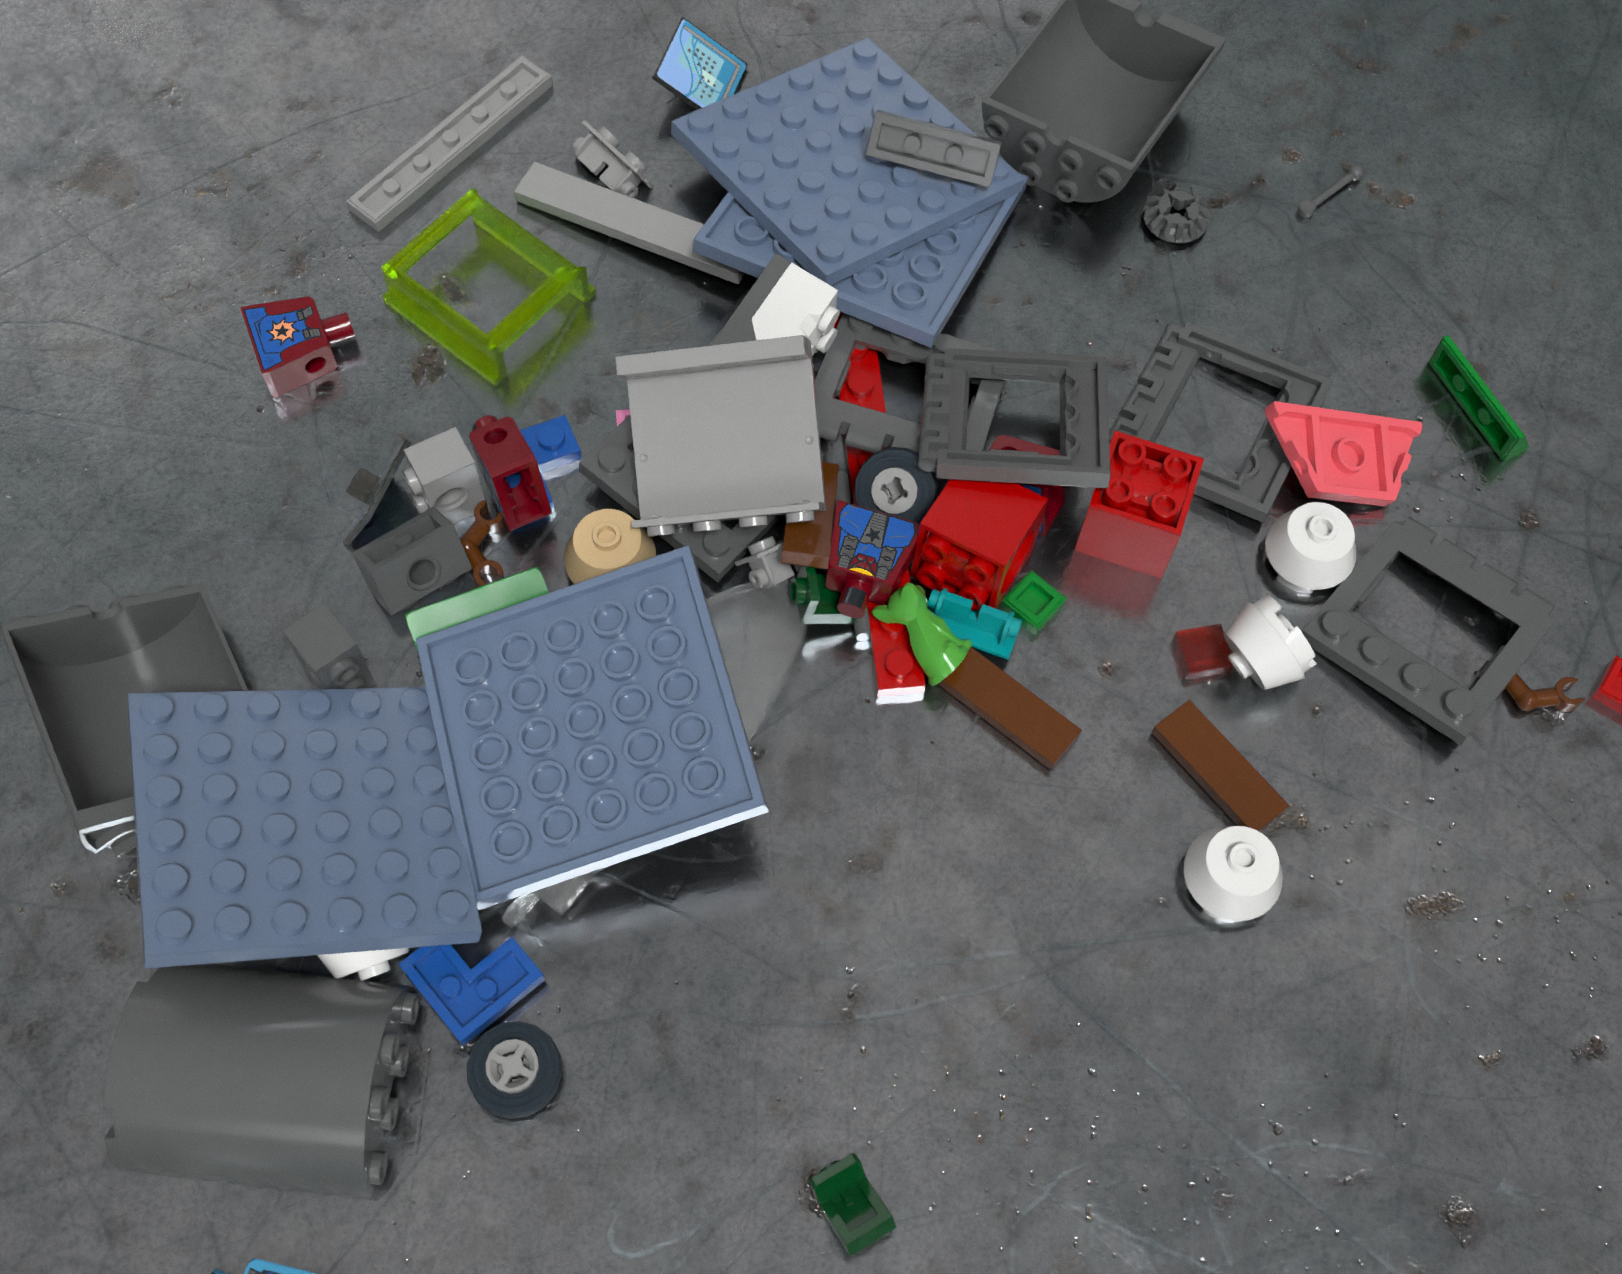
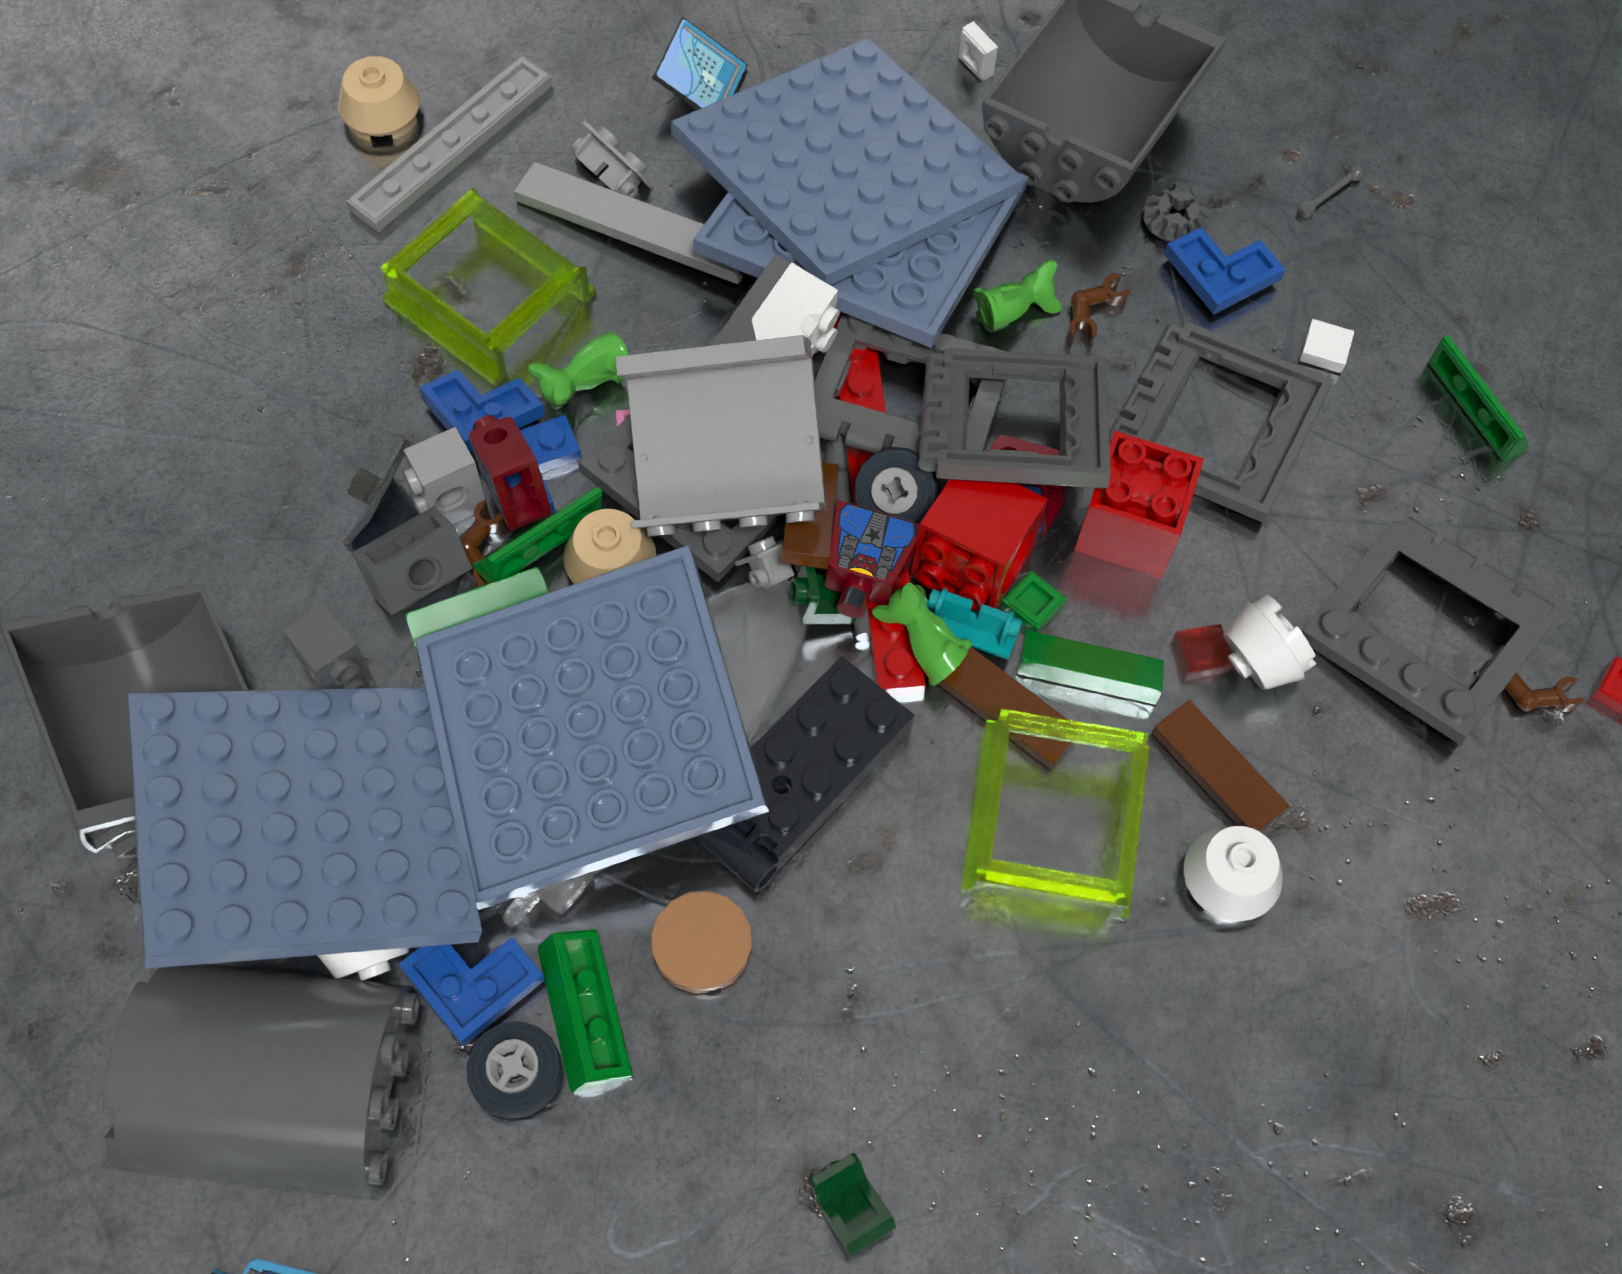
(294, 341): dark red torso -> none
(378, 98): none -> tan cone
(461, 405): none -> blue plate
(538, 538): none -> green slope
(583, 1009): none -> green slope
(588, 369): none -> bright green animal
(701, 942): none -> medium nougat tile
(821, 757): none -> black hinge
(933, 148): dark grey hinge -> none
(978, 51): none -> white tile
(983, 870): none -> clear neon green piece
(1012, 299): none -> bright green animal
(1083, 299): none -> reddish brown arm
(1091, 667): none -> green slope
(1223, 279): none -> blue plate
(1311, 547): white cone -> none
(1326, 346): none -> white tile
(1344, 452): coral wing -> none

